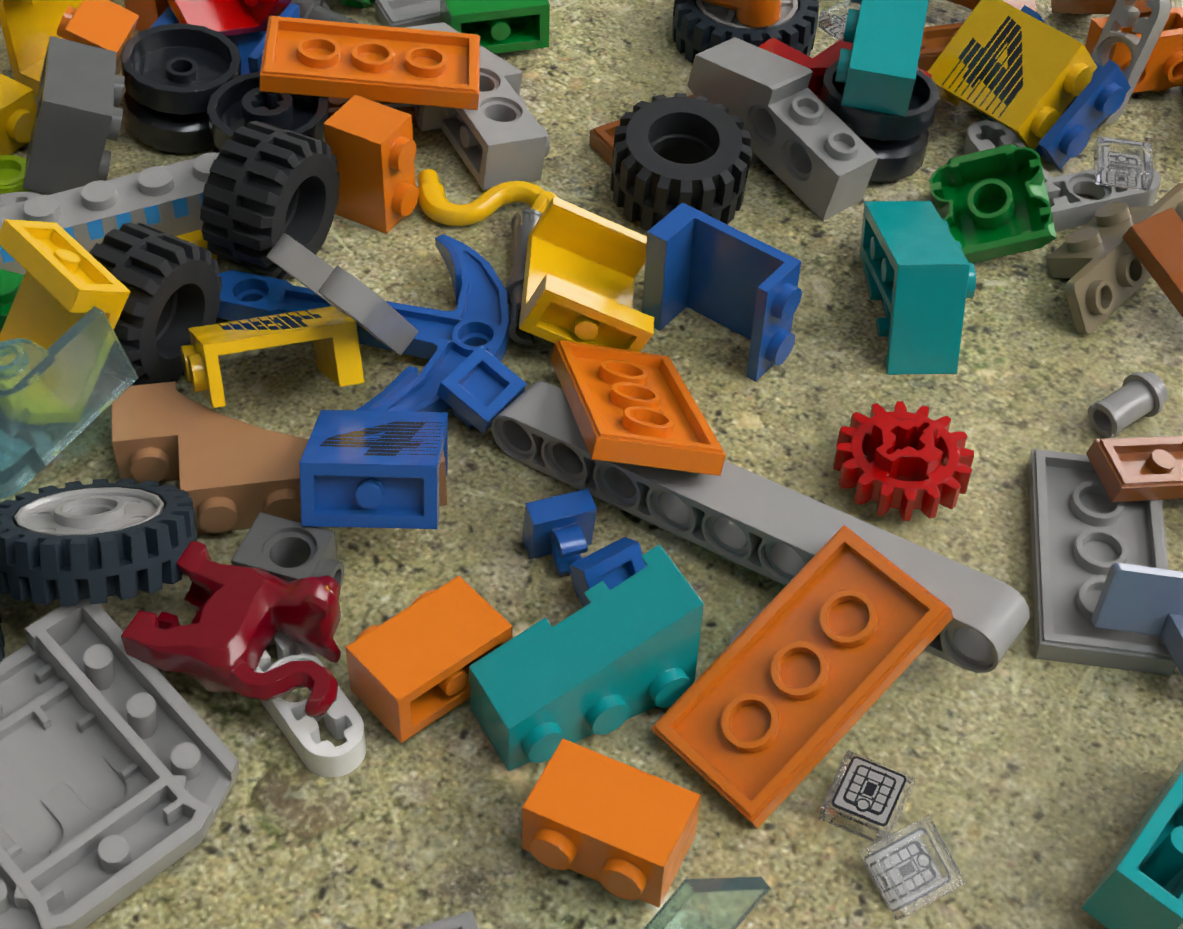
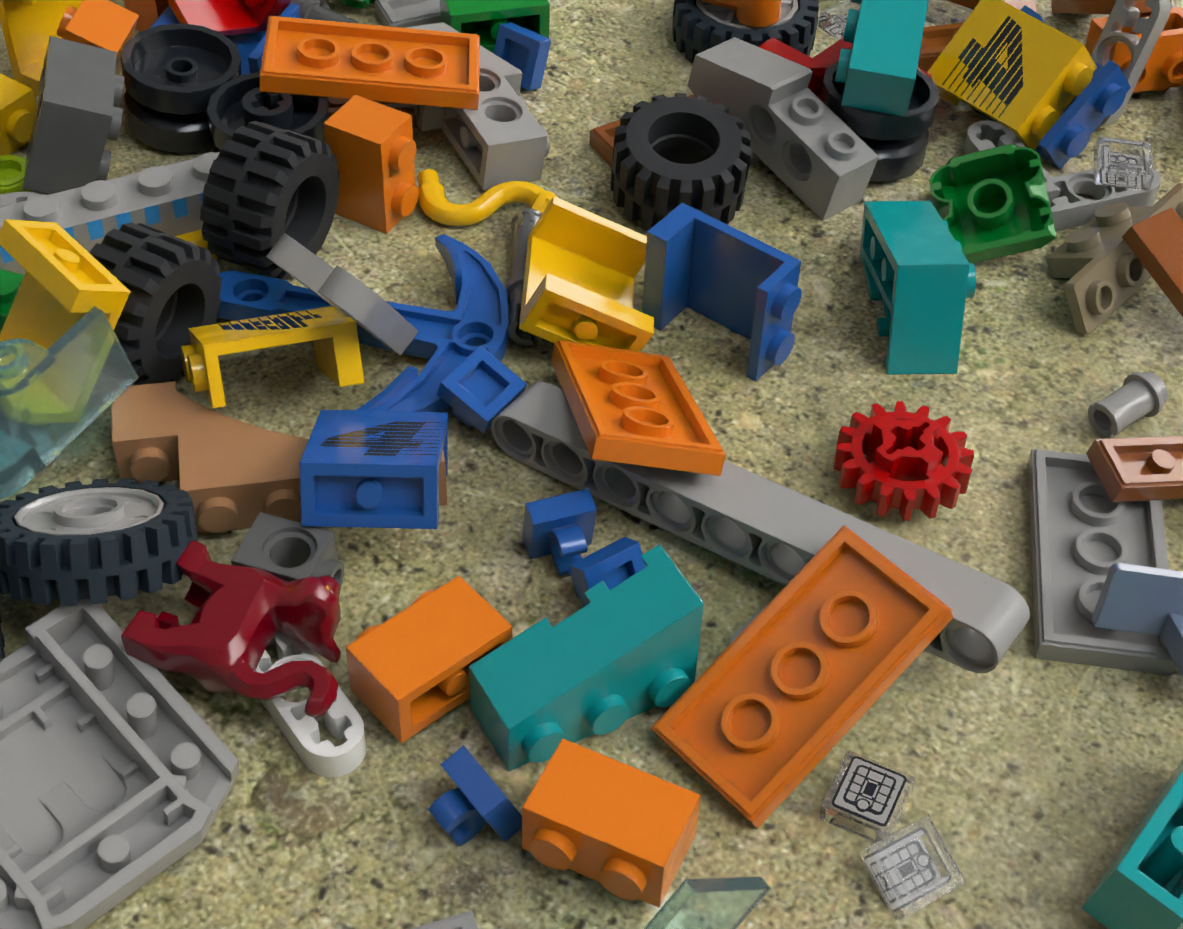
(476, 801): none -> blue tile
(524, 51): none -> blue tile

